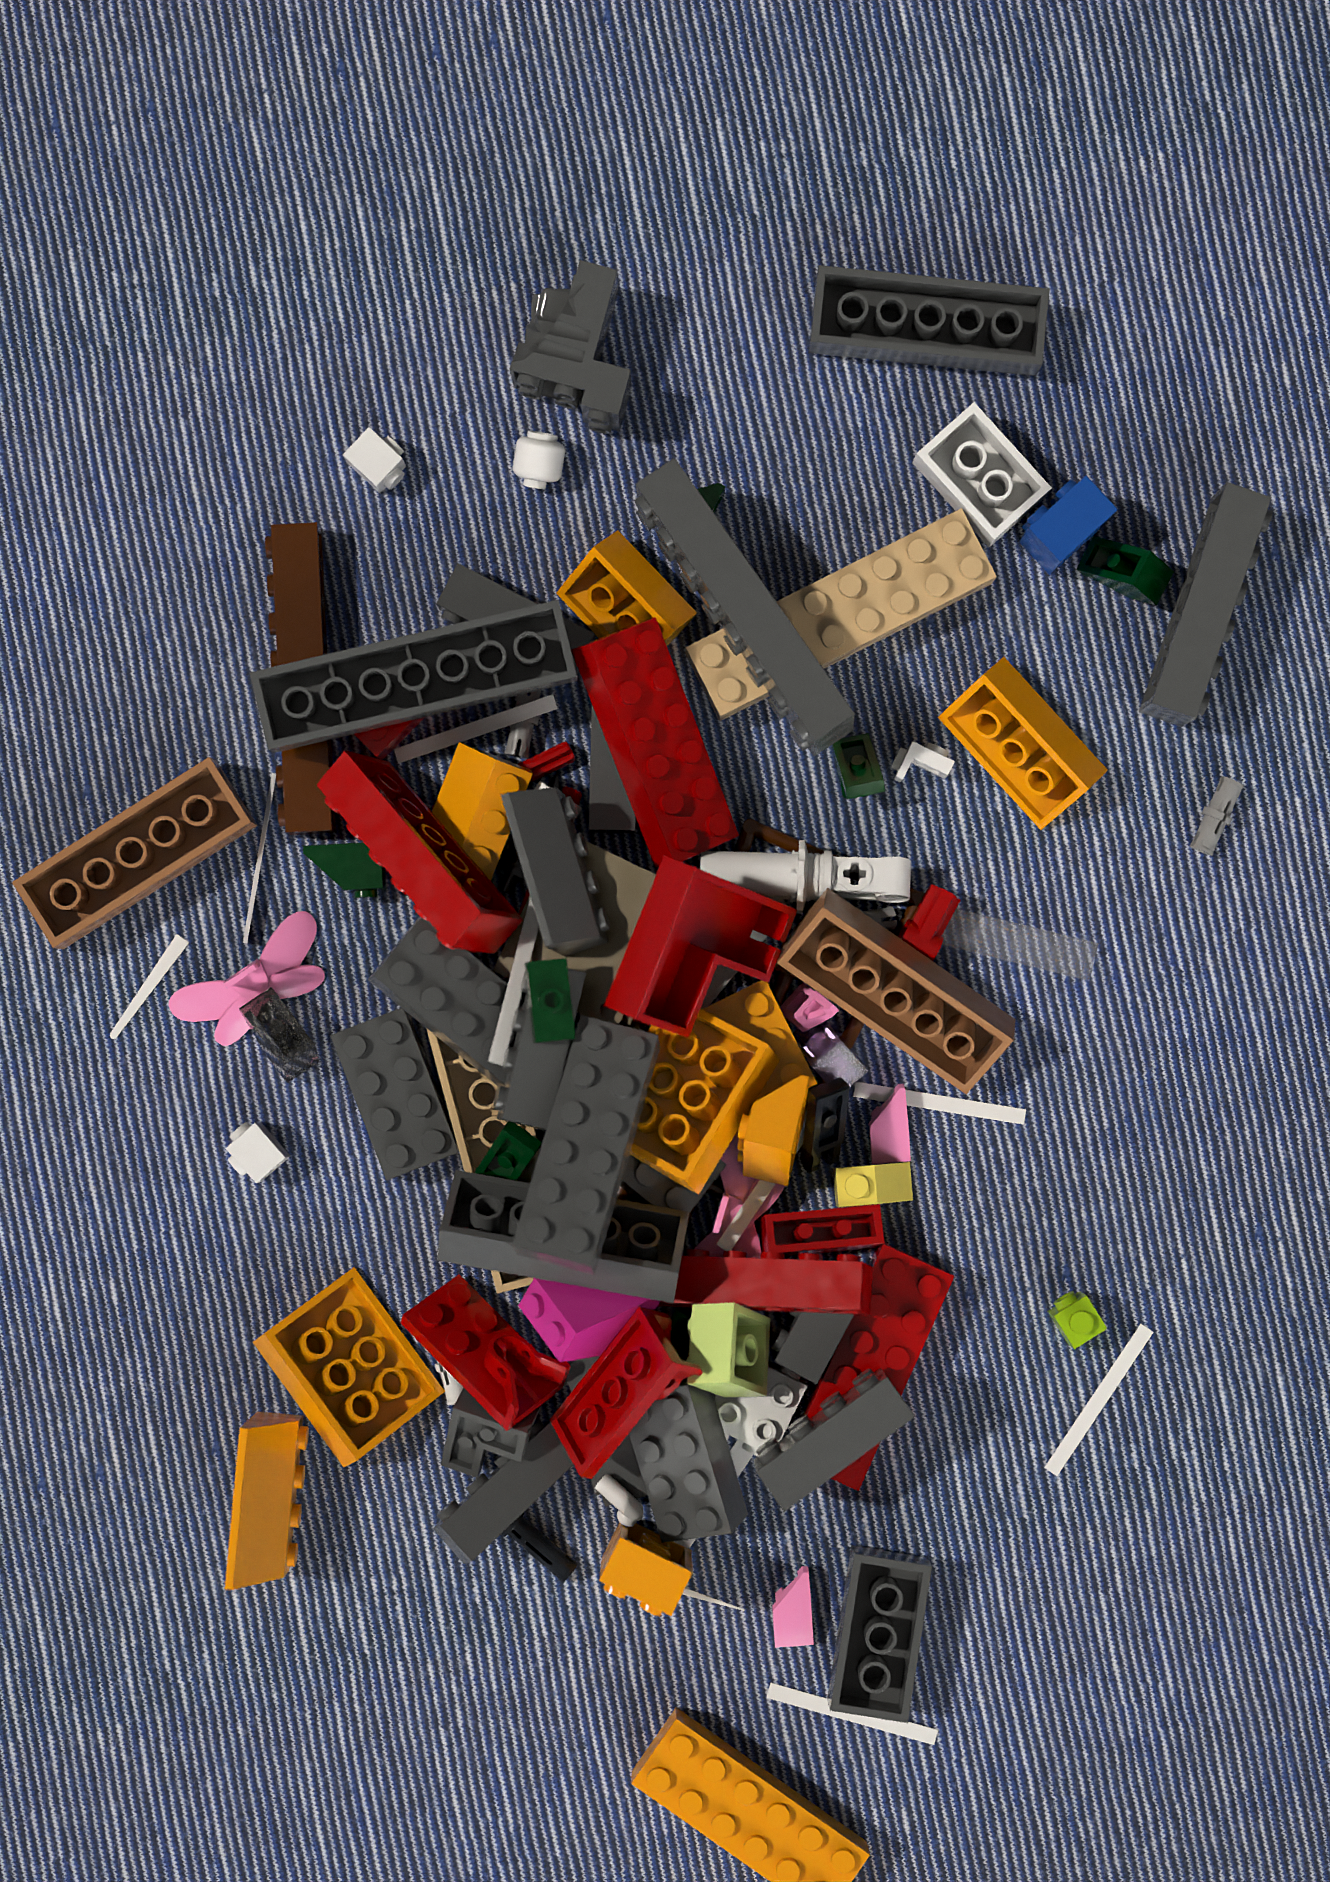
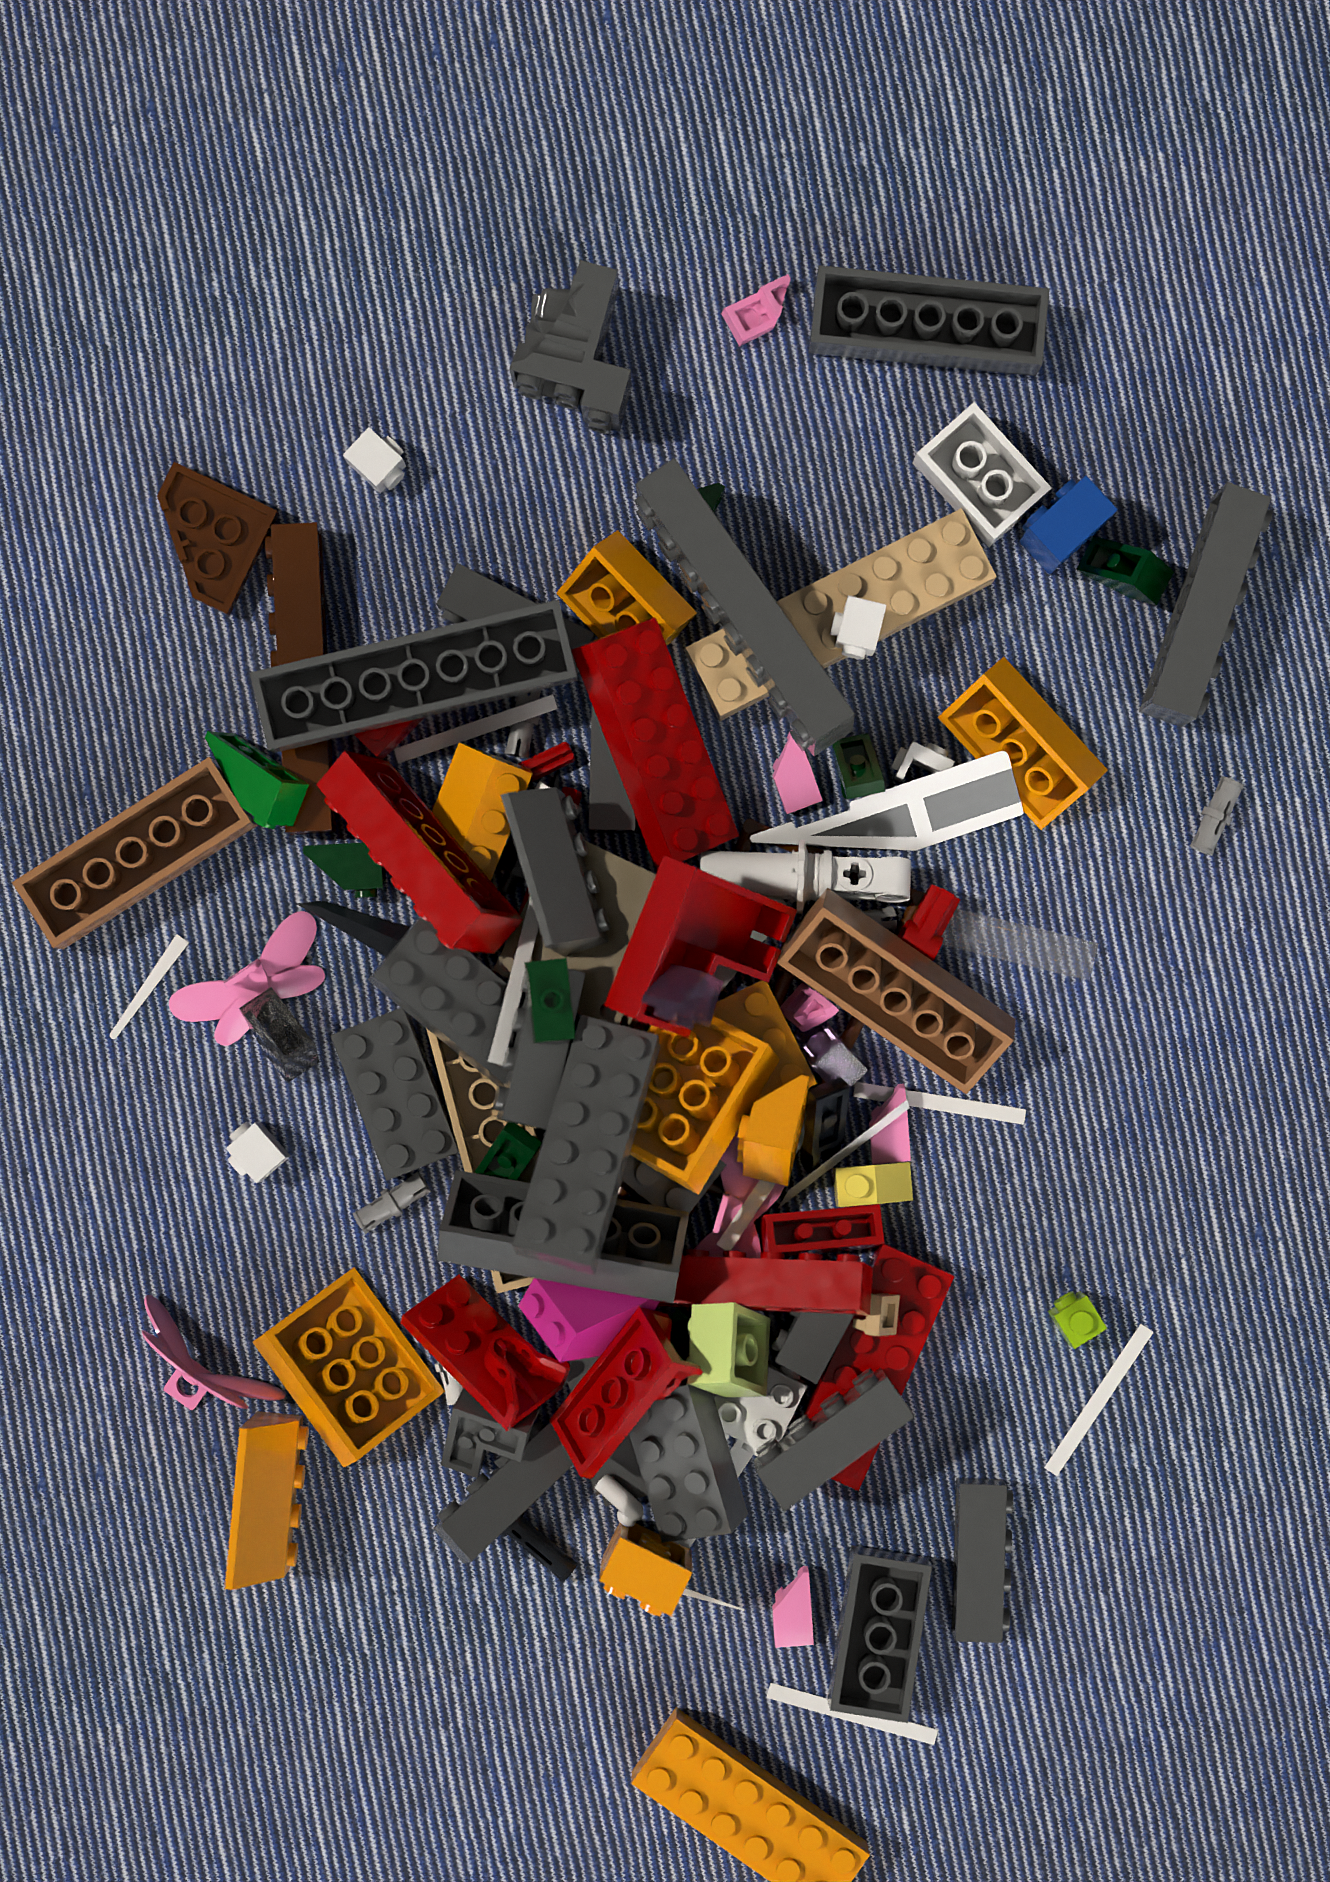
(173, 1349): none -> bright pink piece
(214, 534): none -> reddish brown plate
(258, 781): none -> green slope
(259, 858): white sticker -> none
(369, 930): none -> black bar
(391, 1202): none -> light grey pin
(538, 459): white head -> none
(684, 996): none -> slope
(758, 312): none -> bright pink slope
(795, 778): none -> bright pink slope
(845, 1151): none -> white sticker
(858, 627): none -> white brick
(882, 1316): none -> tan tile
(916, 811): none -> white sticker
(980, 1560): none -> dark grey brick

